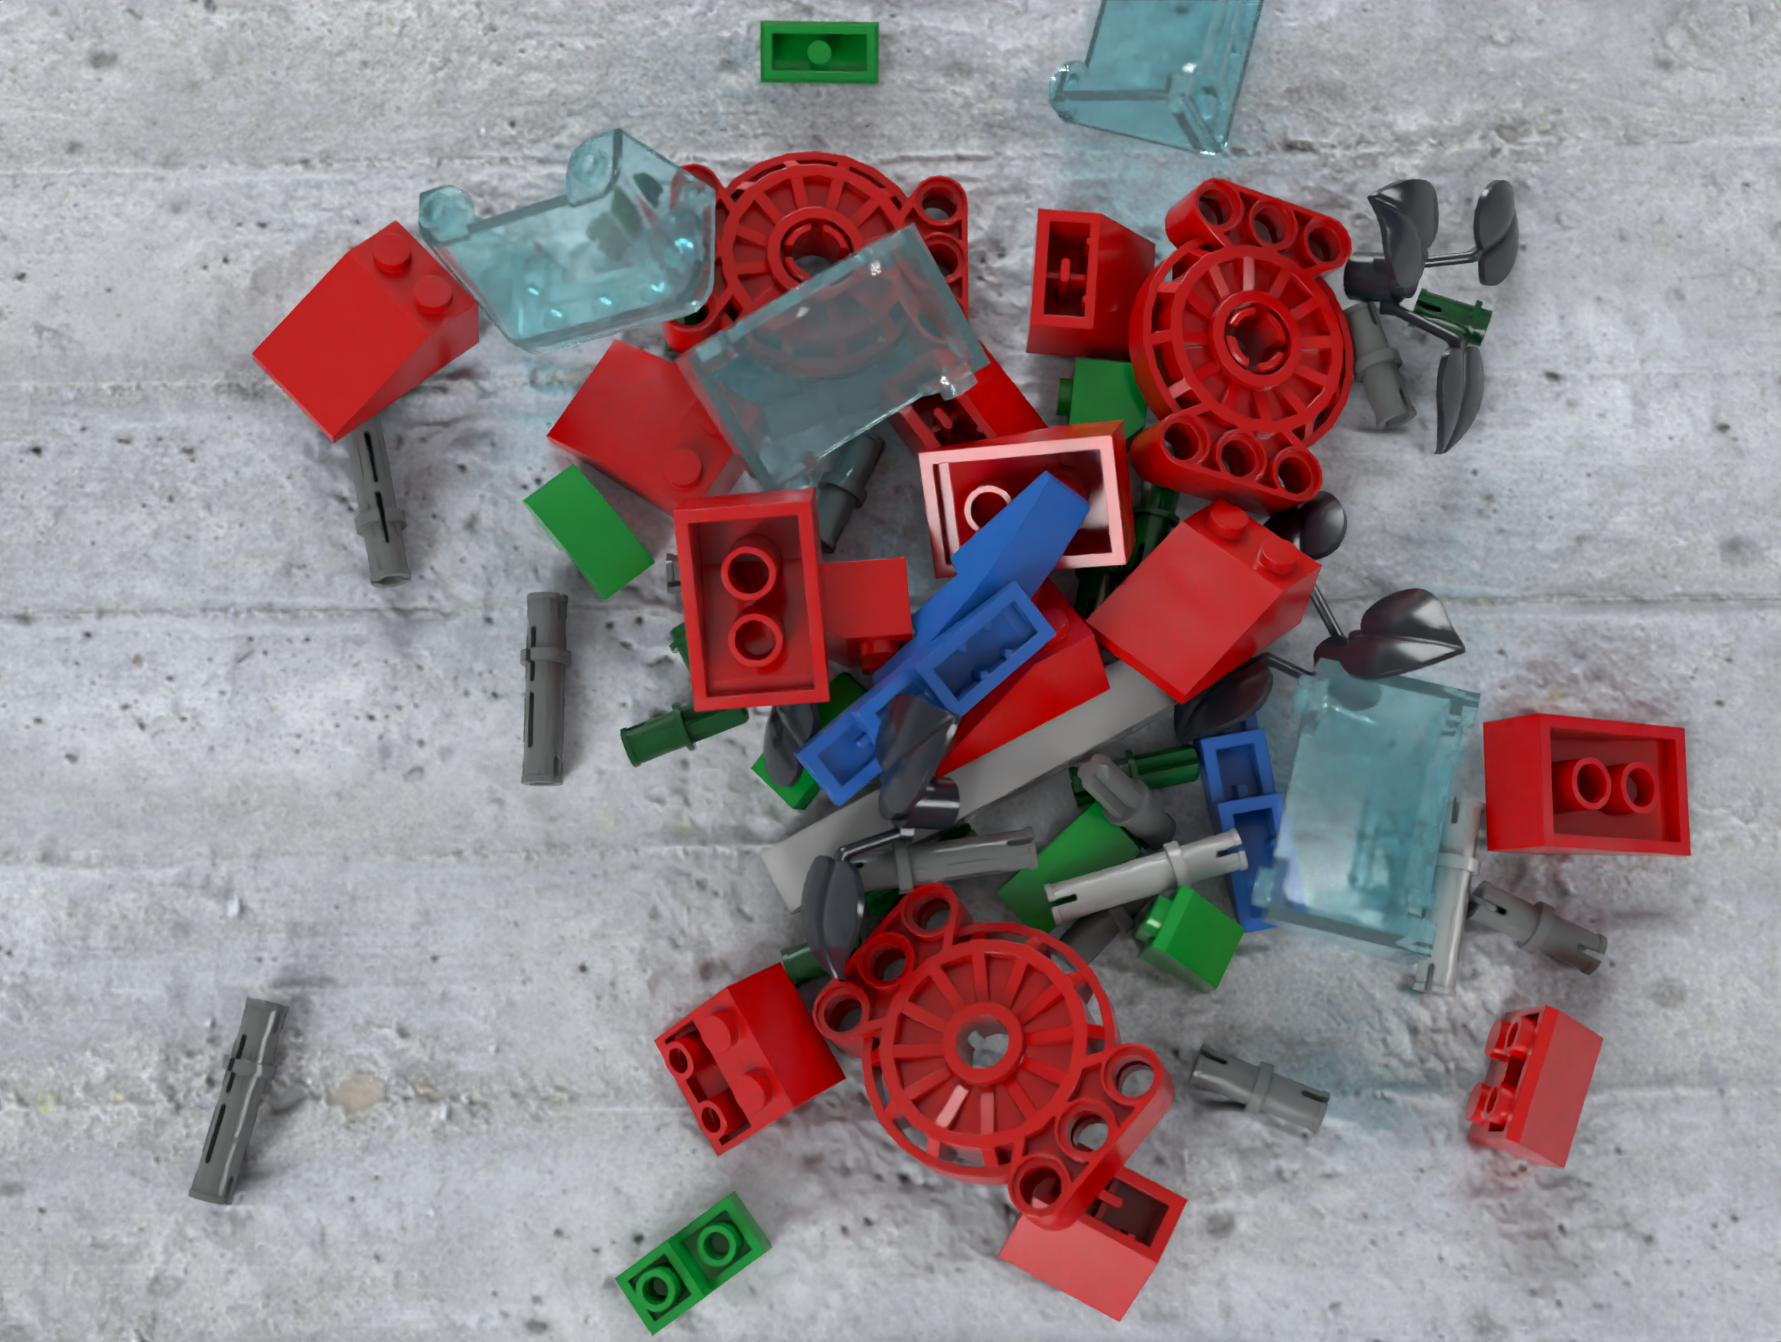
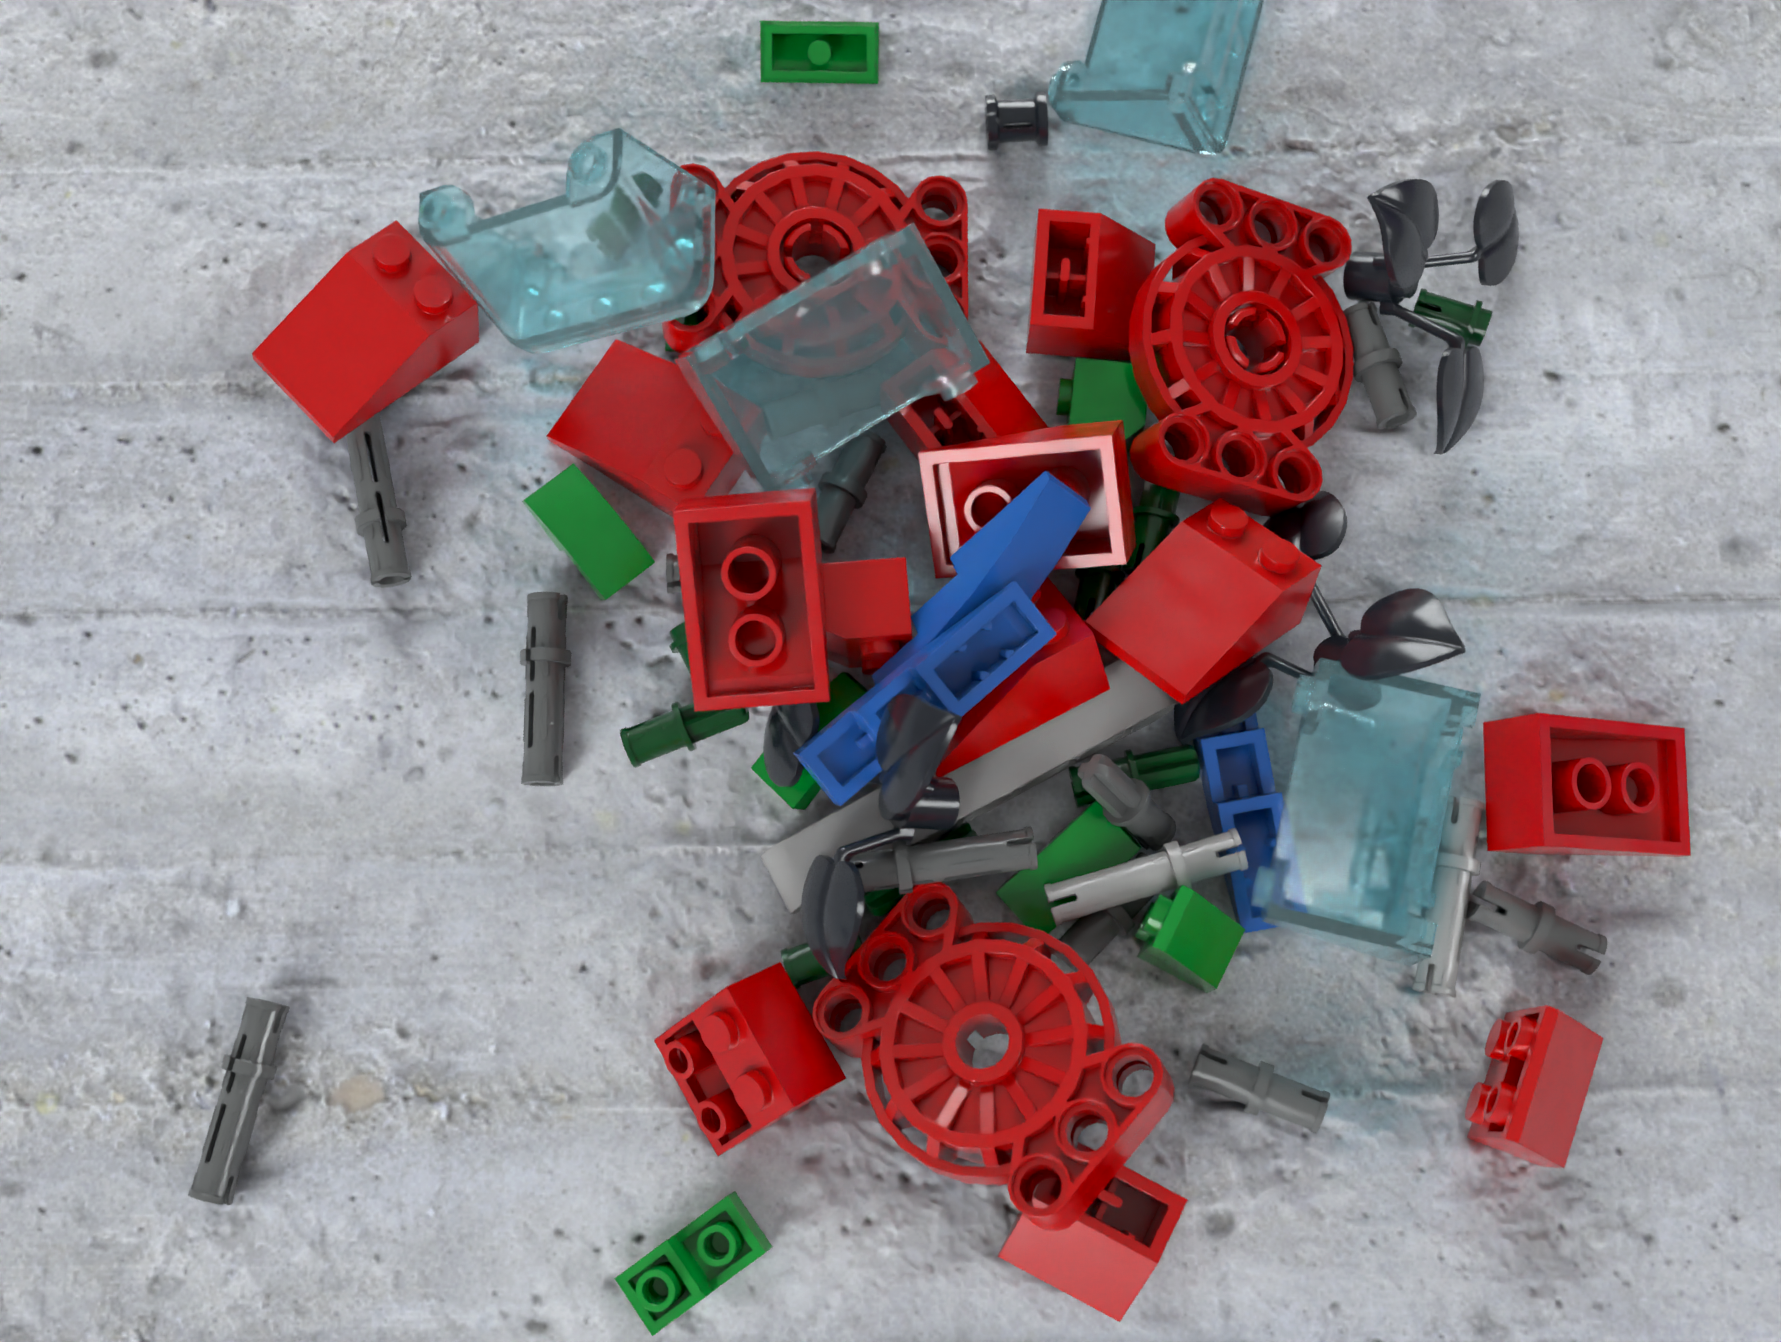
(1016, 120): none -> black bush

